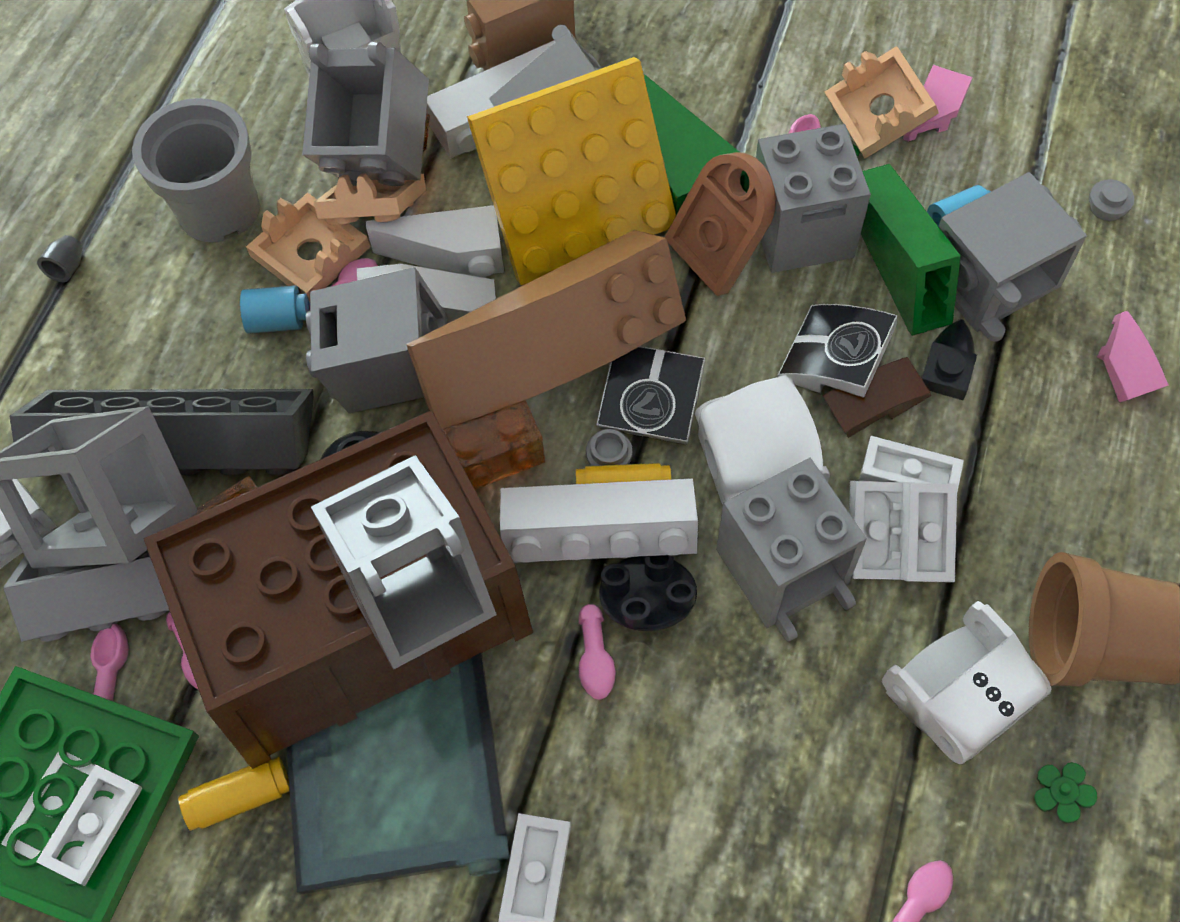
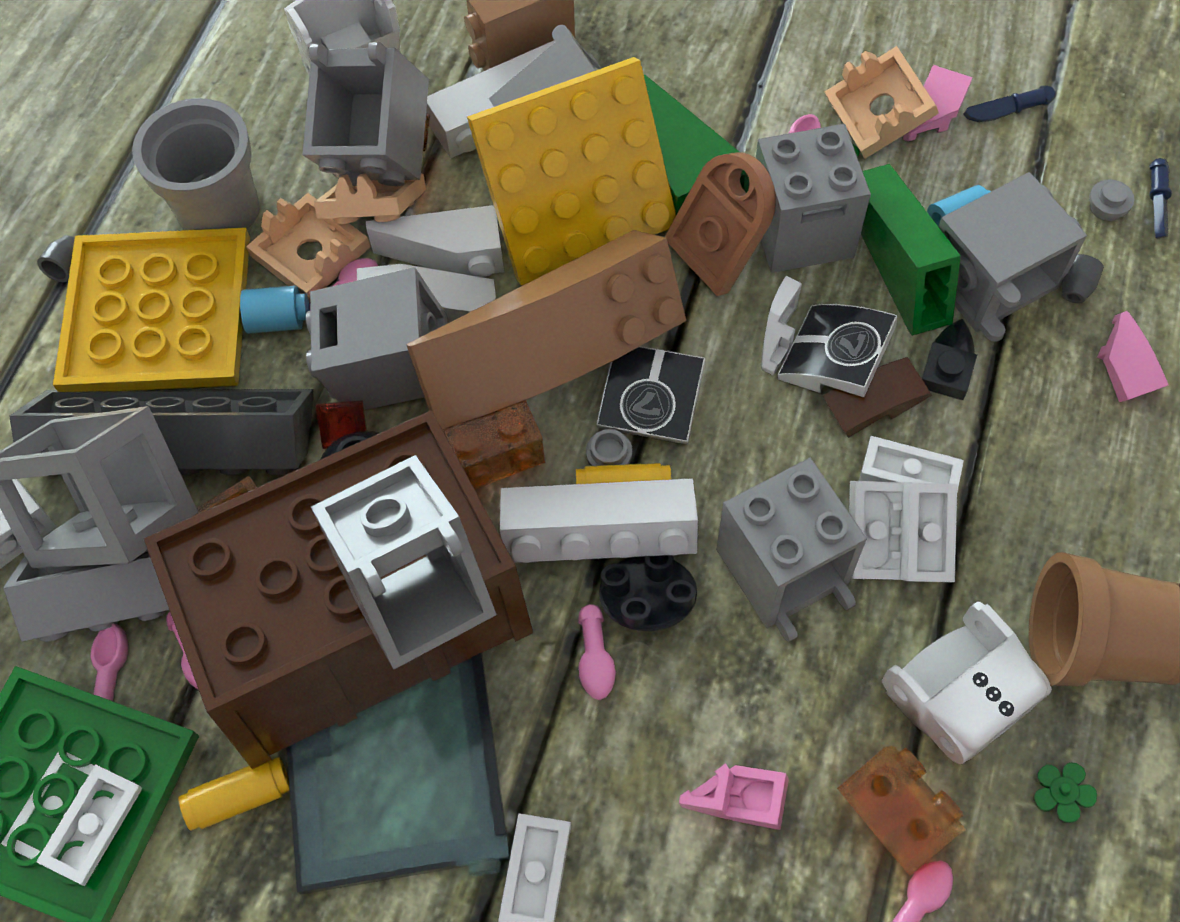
(153, 311): none -> yellow plate
(339, 419): none -> clear red slope
(741, 796): none -> bright pink slope
(757, 435): white piece -> none
(778, 335): none -> white slope
(897, 813): none -> clear orange brick
(1010, 104): none -> dark blue piece
(1082, 278): none -> dark grey hose
(1160, 193): none -> dark blue piece

